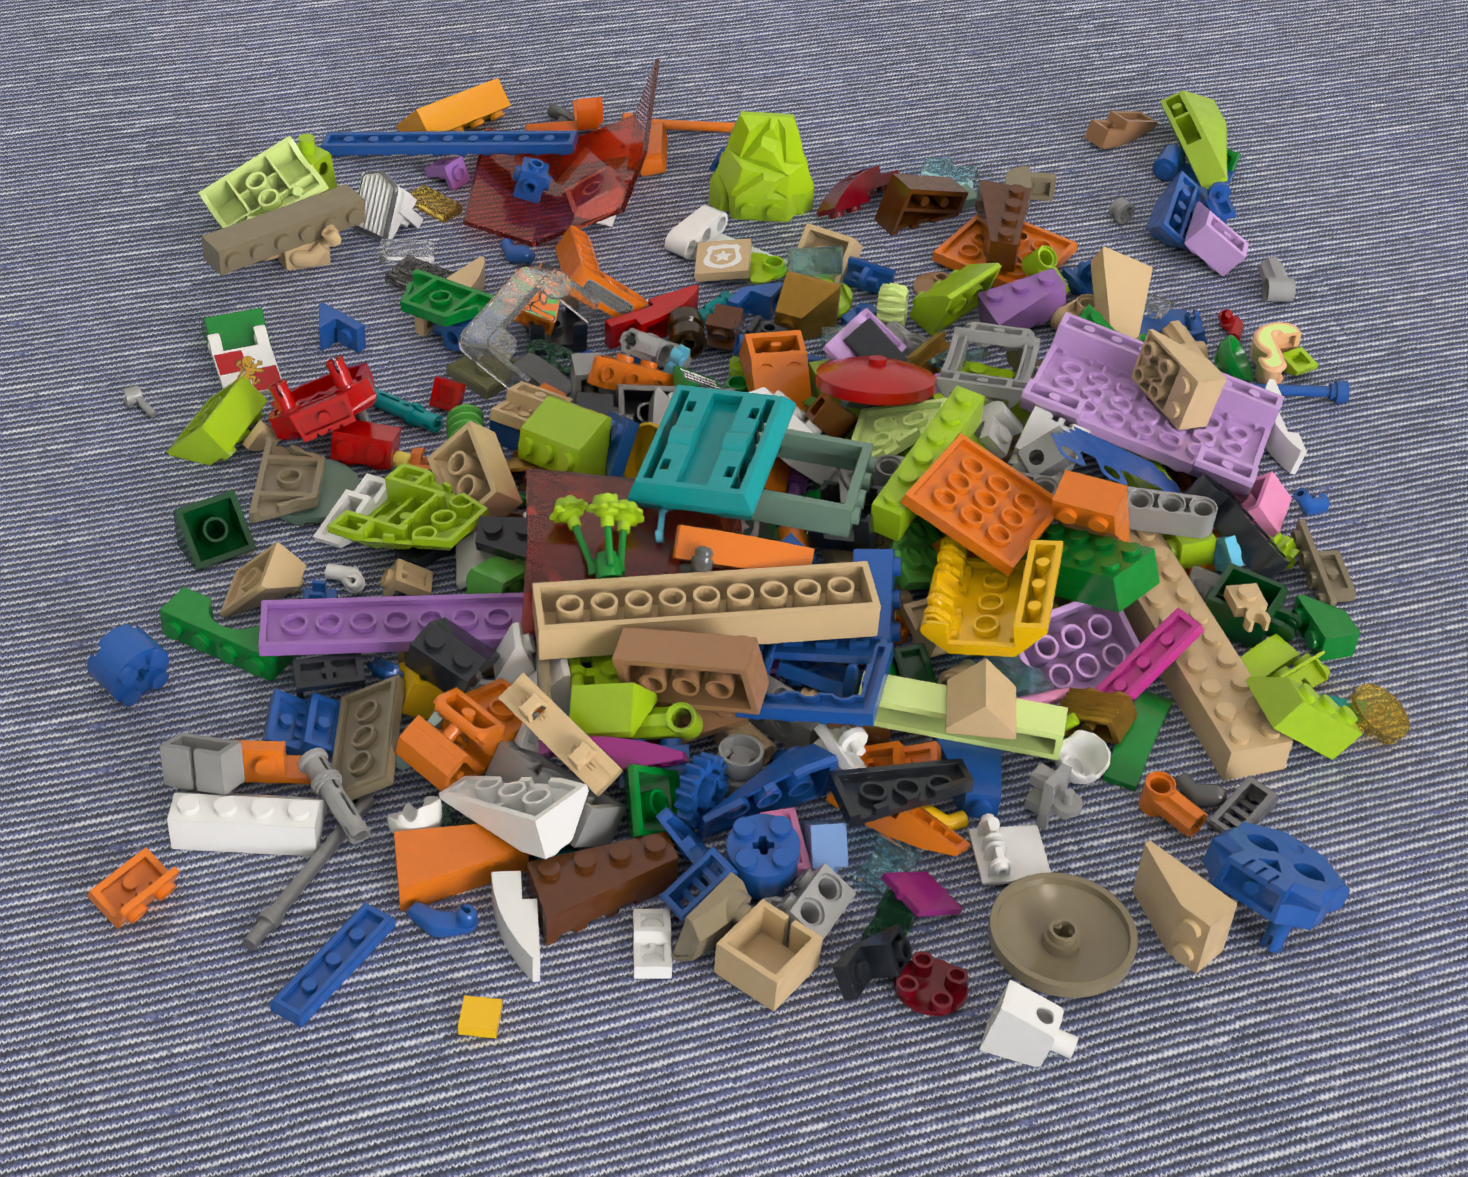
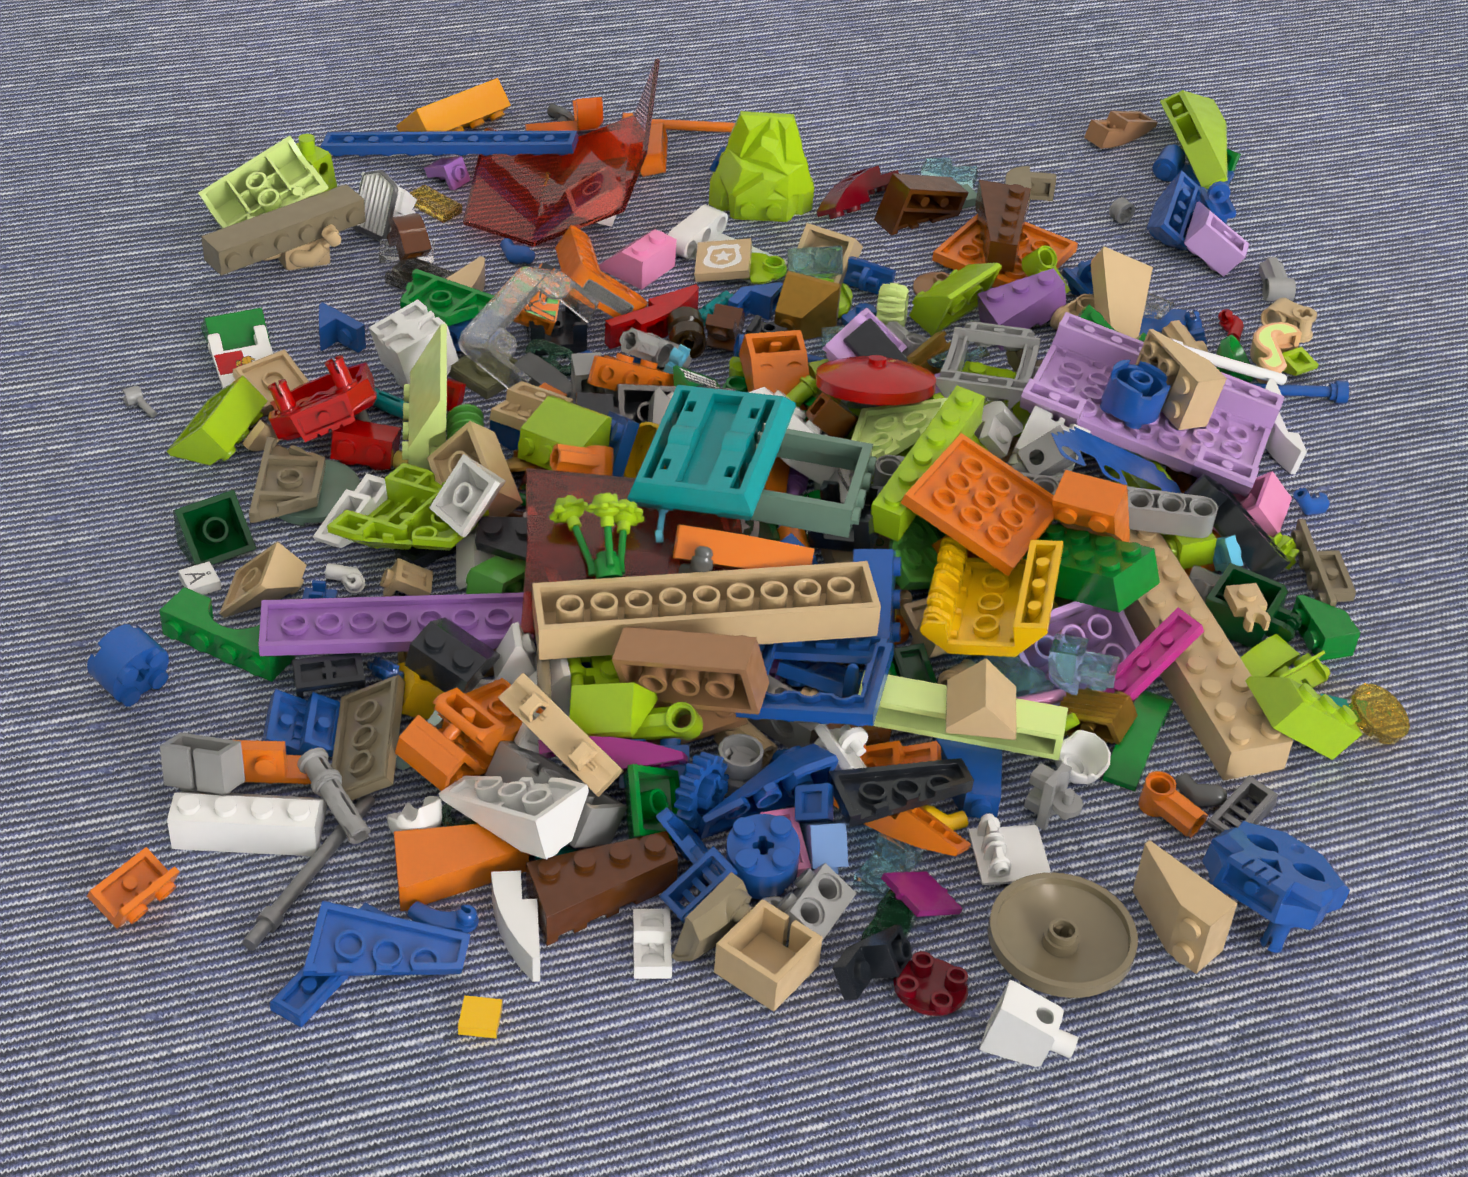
(200, 578): none -> white tile
(270, 370): none -> tan tile
(371, 943): none -> blue wing
(405, 336): none -> white piece
(409, 236): none -> reddish brown brick
(426, 402): none -> yellowish green piece
(466, 495): none -> white slope
(531, 179): blue brick -> none
(587, 460): none -> orange piece
(643, 259): none -> bright pink slope
(803, 391): none -> lime pin
(814, 803): none -> blue tile
(1073, 664): none -> clear light blue brick
(1135, 393): none -> blue brick
(1240, 367): none -> white bar
(1290, 312): none -> tan piece

